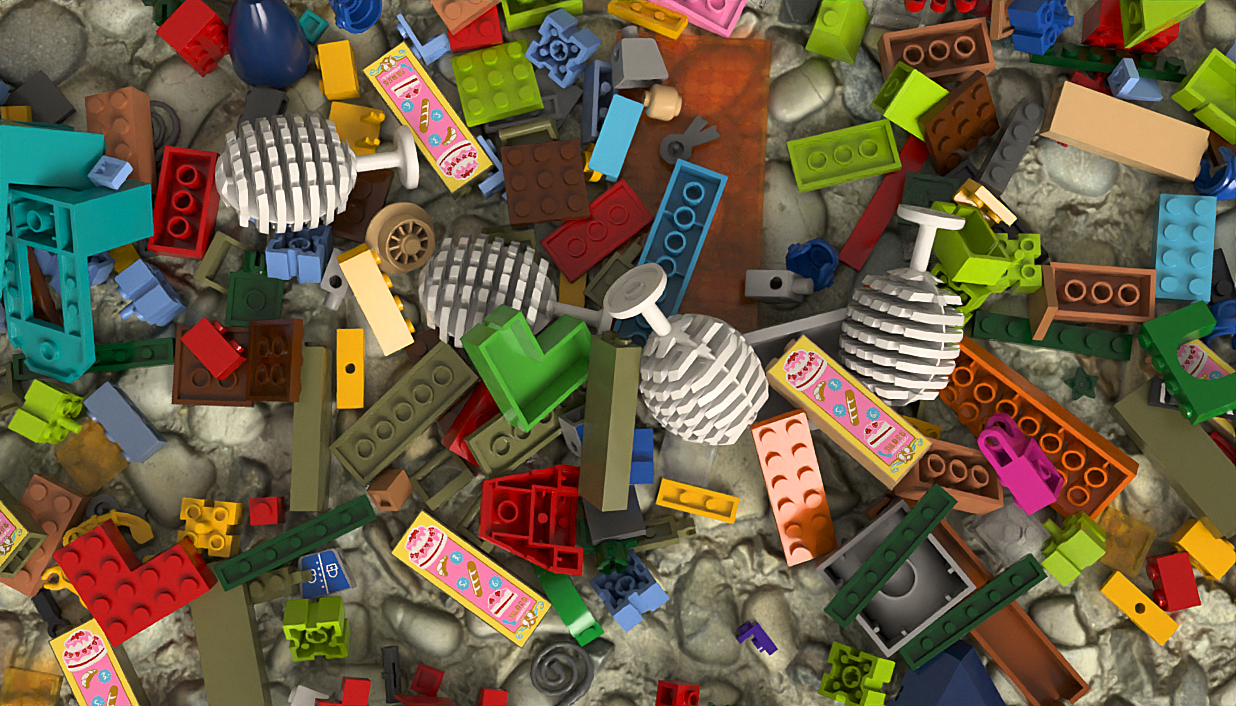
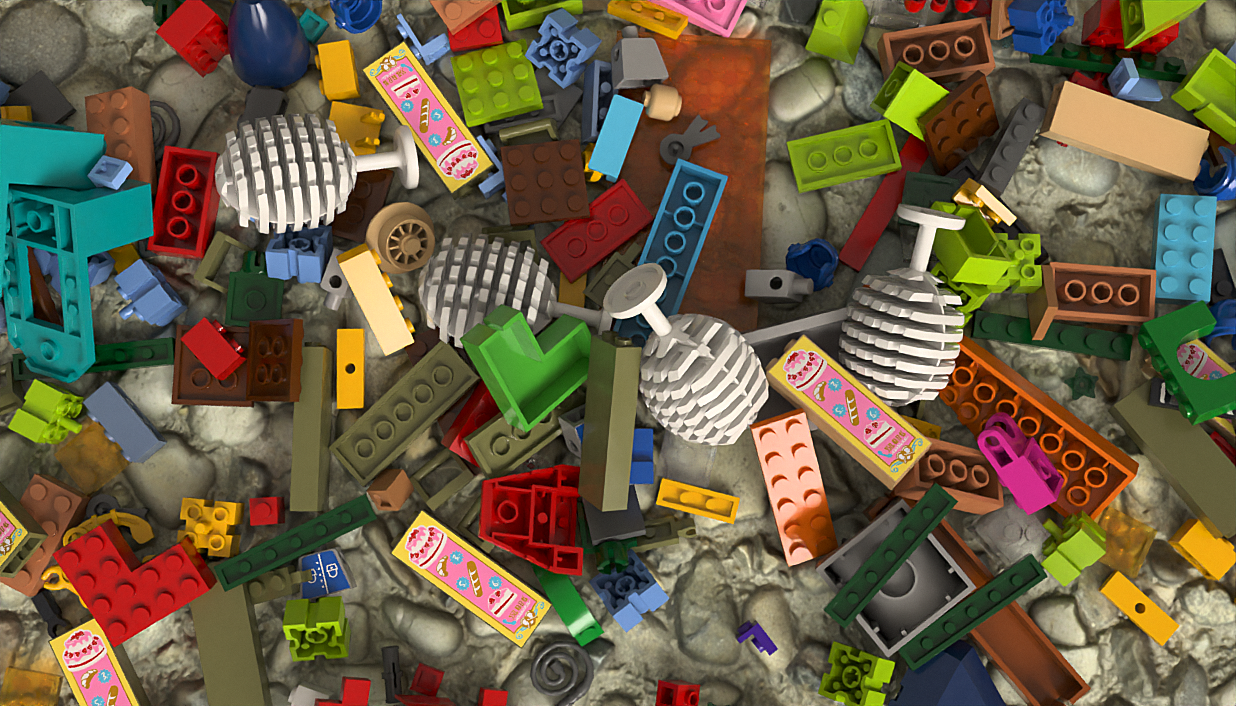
(1172, 581): red brick -> none

